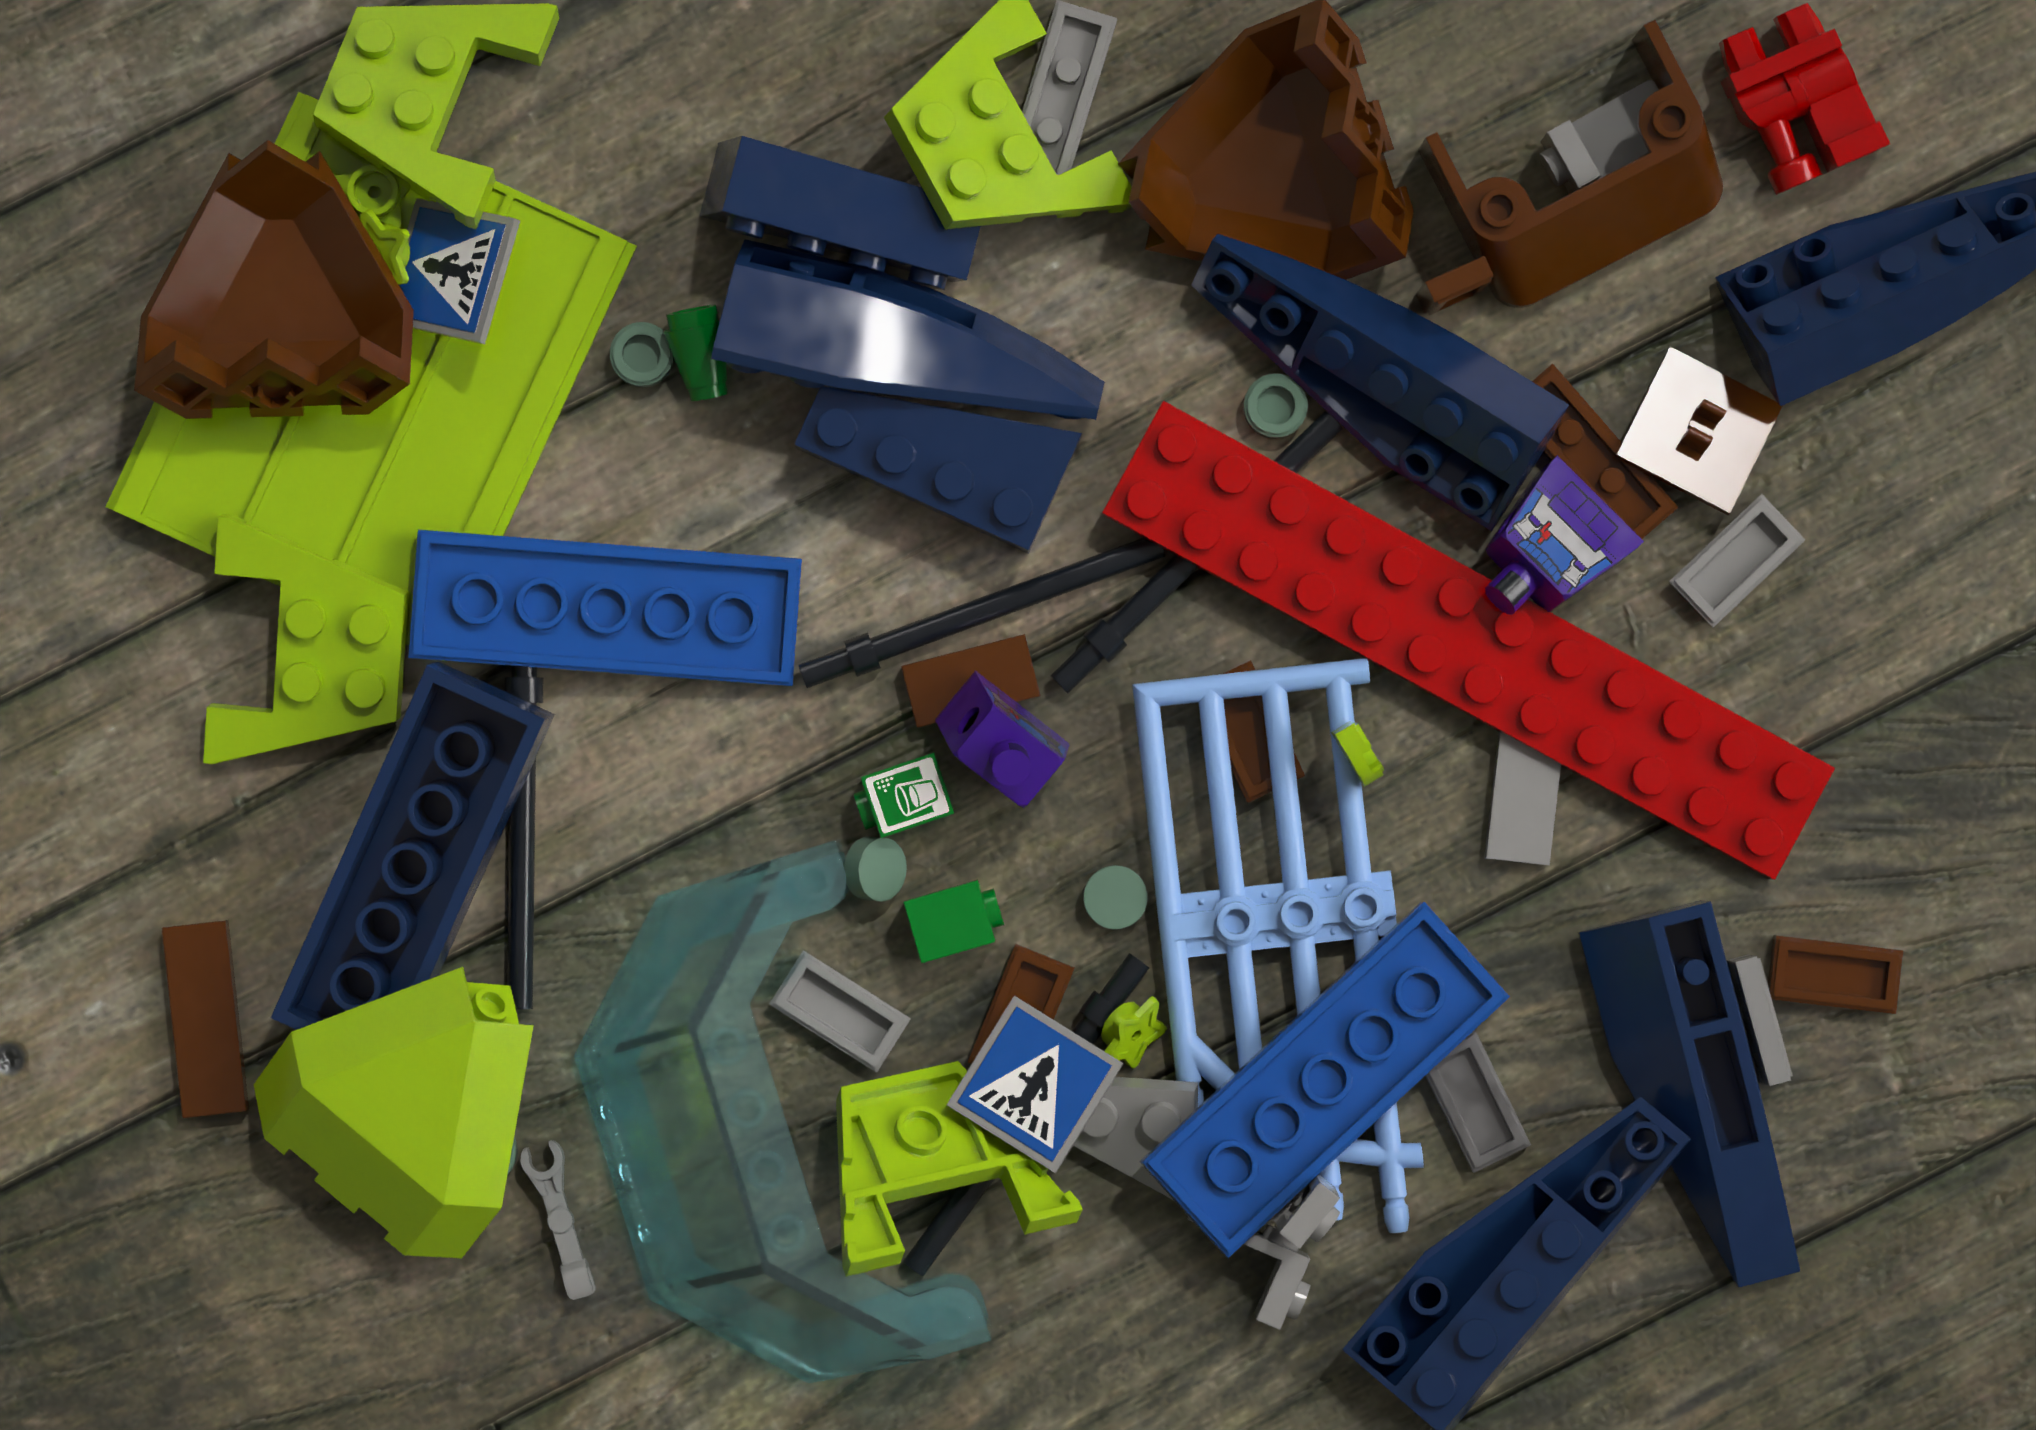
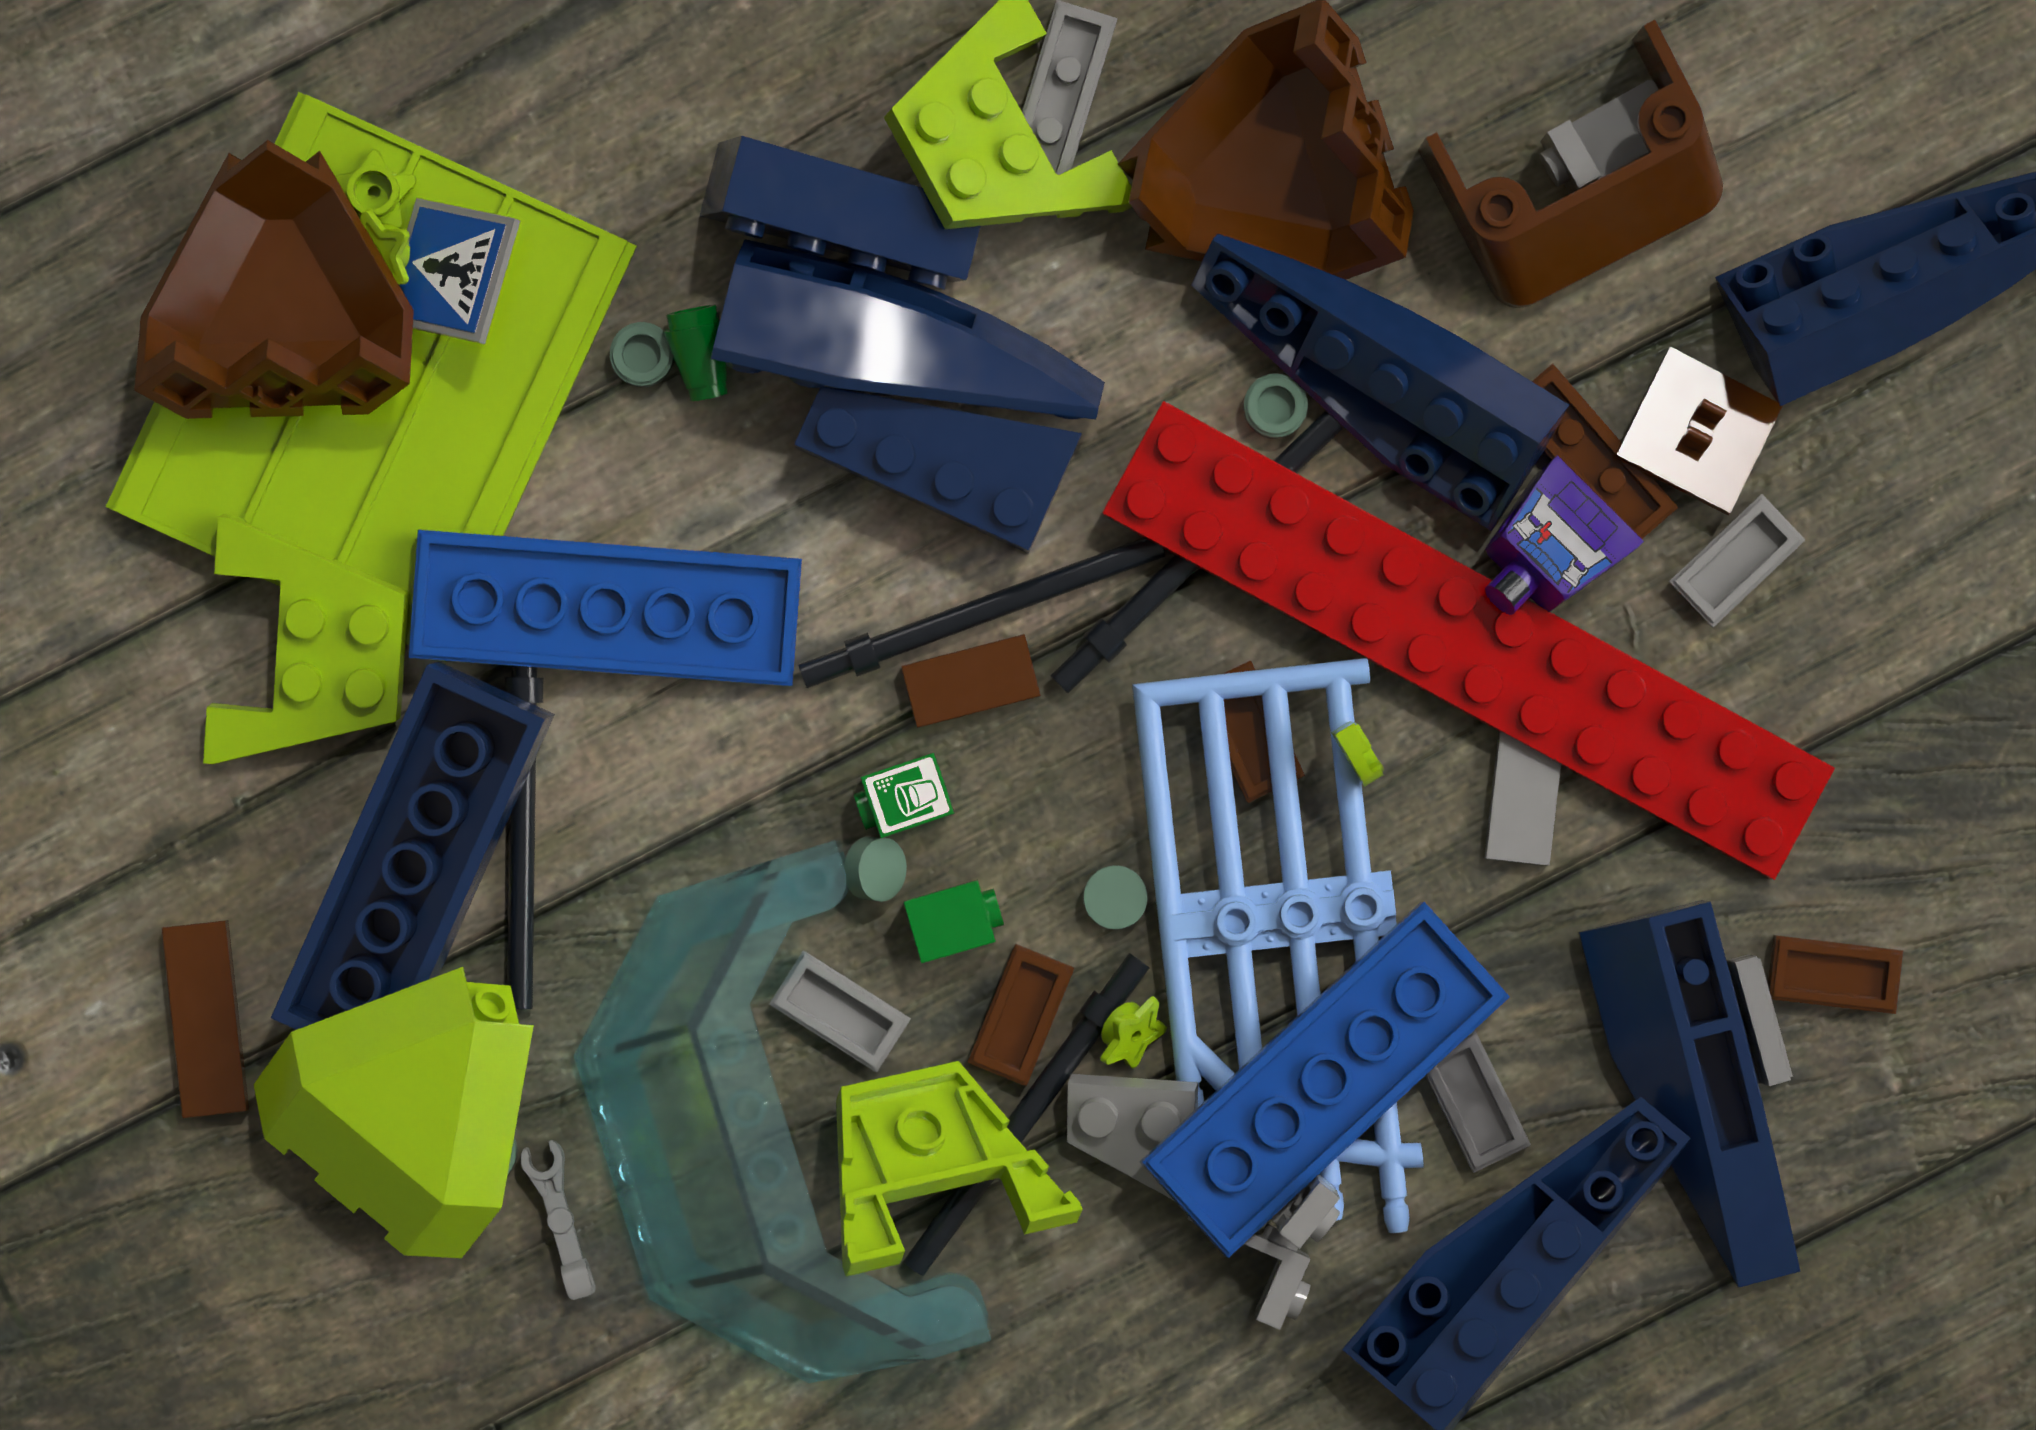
(402, 80): lime wing -> none
(1004, 742): dark purple torso -> none
(1035, 1084): piece -> none
(1455, 286): reddish brown tile -> none
(1805, 81): red hips -> none

